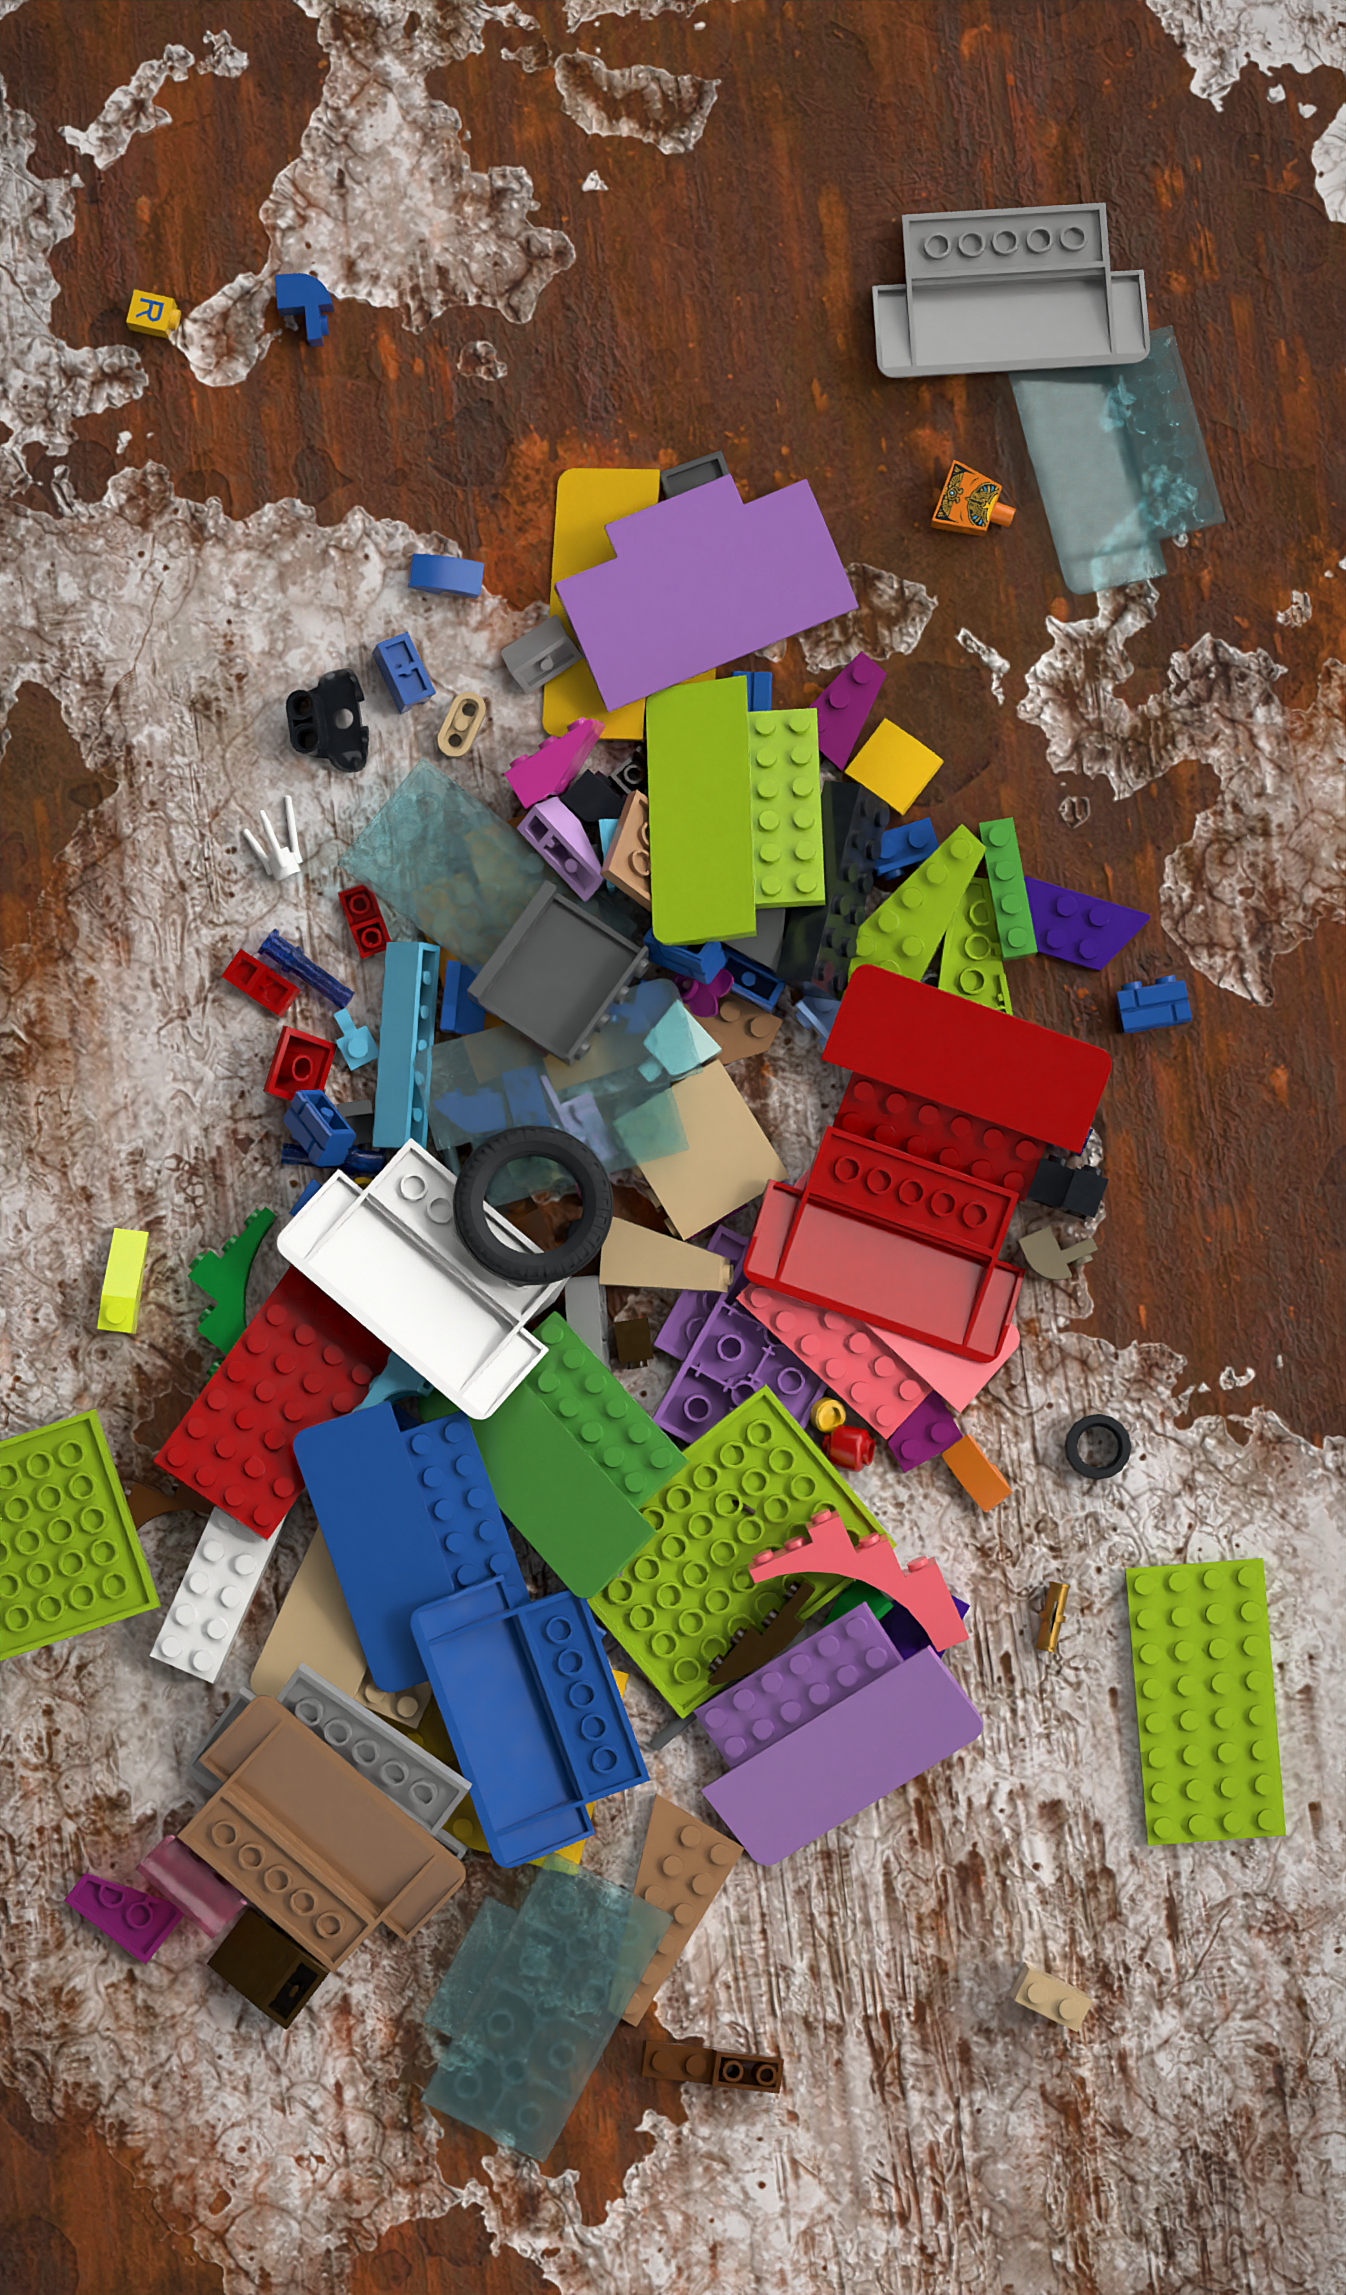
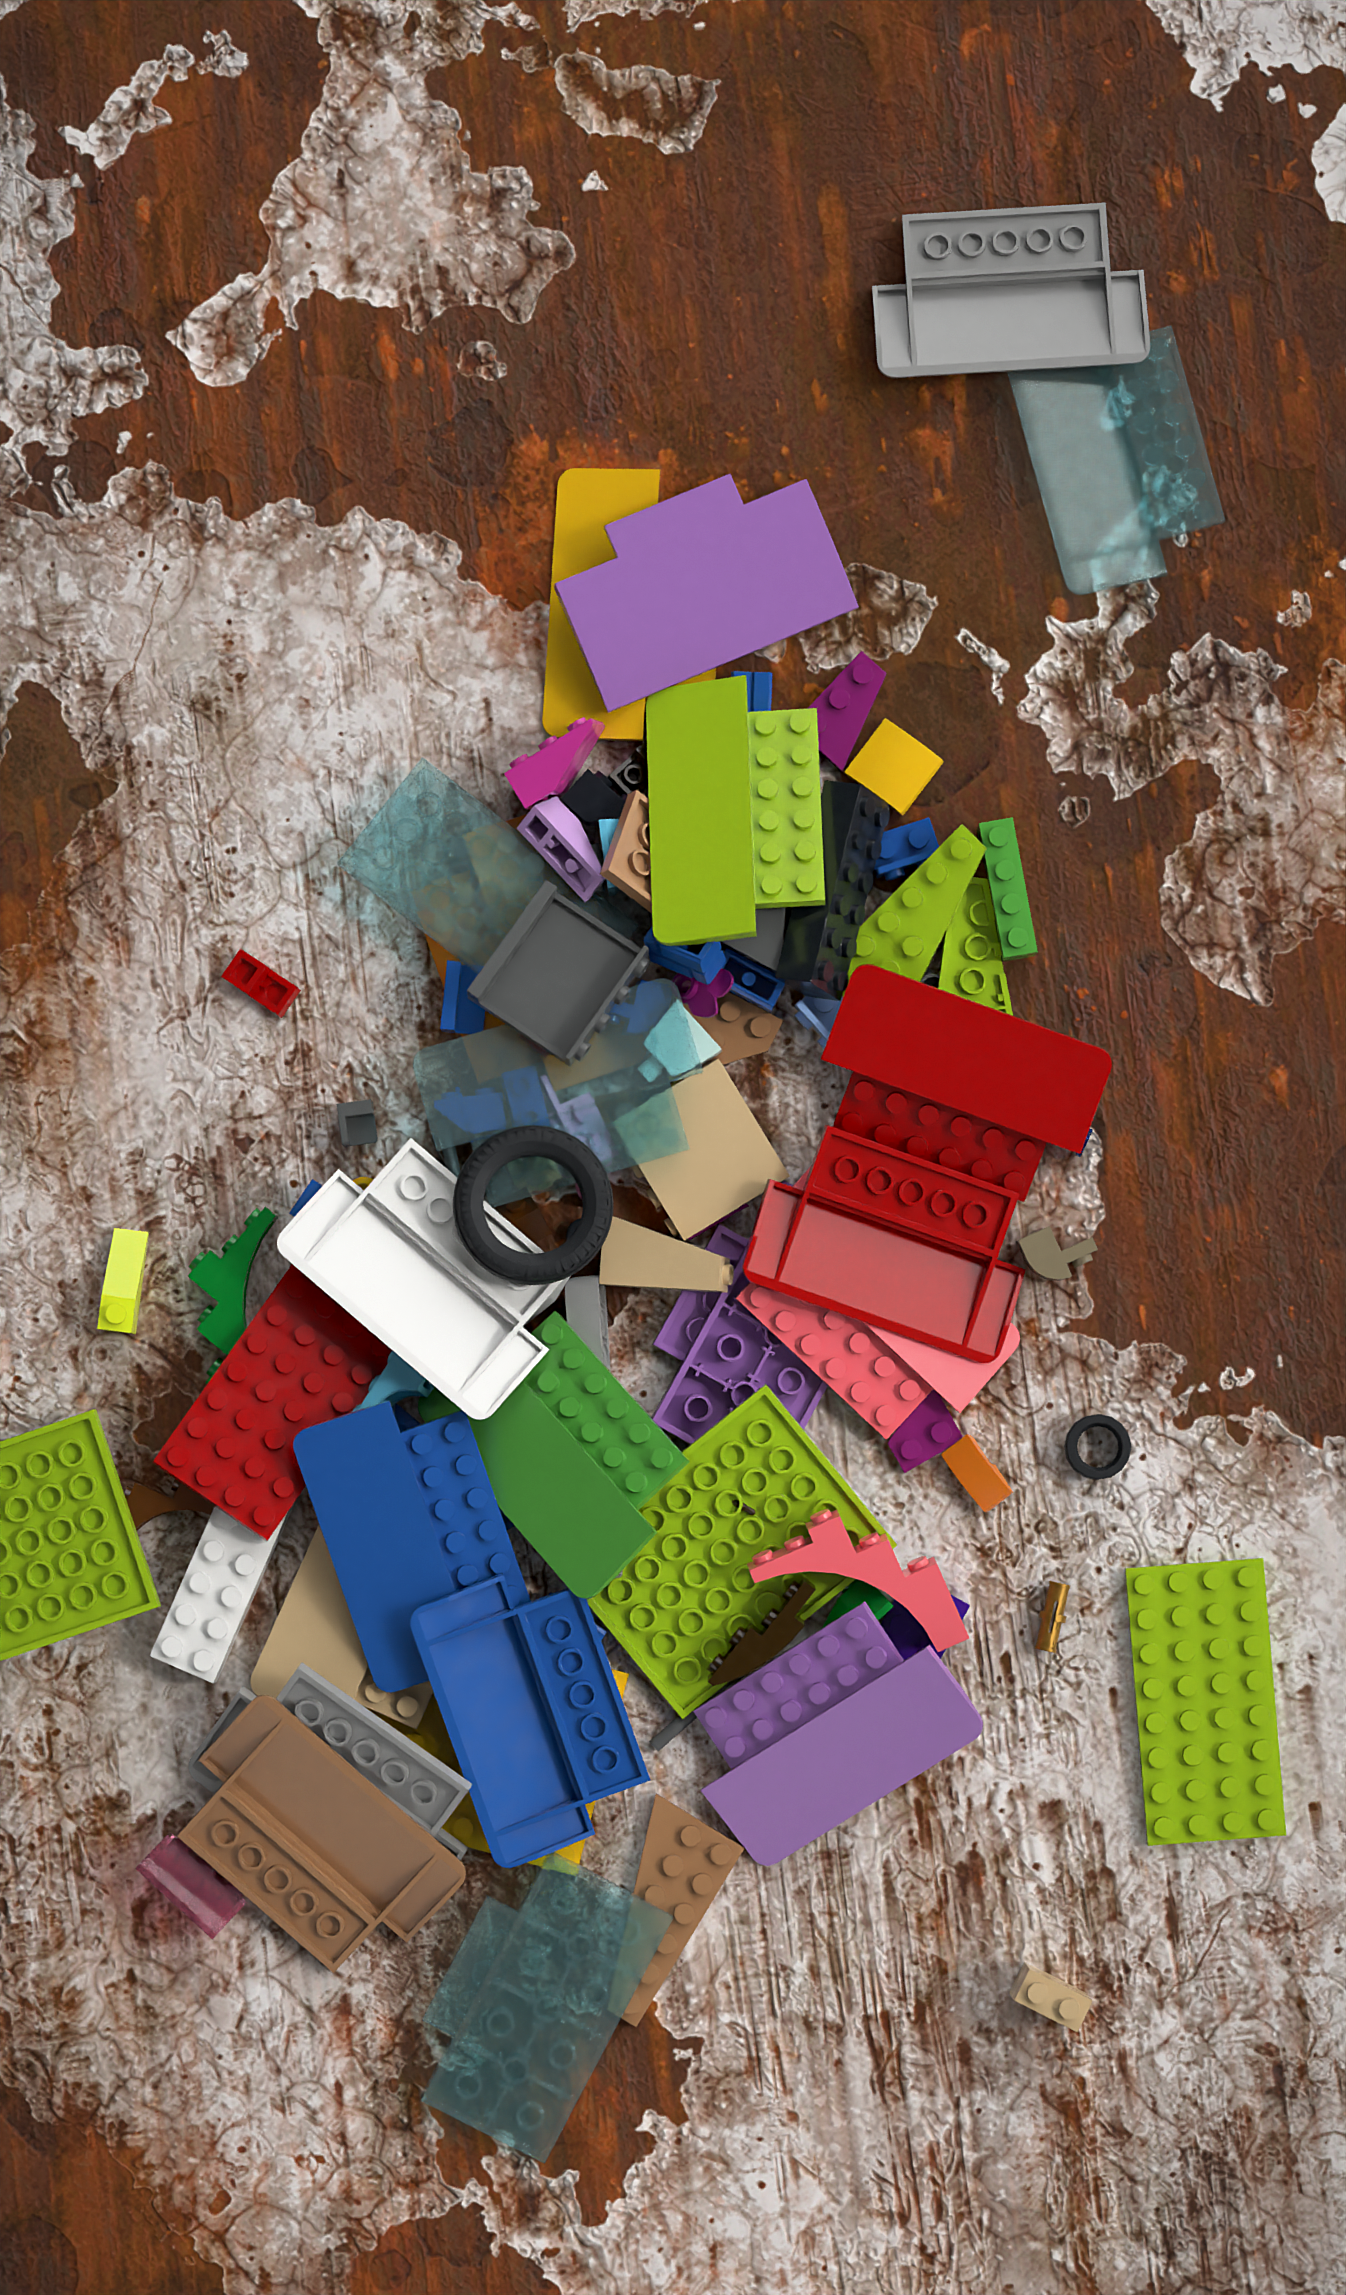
(125, 1914): magenta wing -> none
(153, 314): yellow brick -> none
(268, 1968): dark brown slope -> none
(282, 862): white plant -> none
(293, 960): clear blue pin -> none
(298, 1064): red slope -> none
(305, 295): blue brick -> none
(319, 1128): blue brick -> none
(343, 747): black piece -> none
(355, 1162): clear blue pin -> none
(356, 1044): medium azure plate -> none
(364, 920): red slope -> none
(403, 672): blue hinge -> none
(404, 1030): medium azure brick -> none
(445, 574): blue slope -> none
(460, 725): tan plate -> none
(541, 654): light grey panel -> none
(634, 1342): dark brown brick -> none
(693, 474): dark grey tile -> none
(711, 2066): reddish brown slope -> none
(827, 1414): yellow tile -> none
(849, 1448): red head -> none
(970, 503): torso -> none
(1068, 1189): black brick -> none
(1078, 925): dark purple wing -> none
(1153, 1005): blue brick -> none

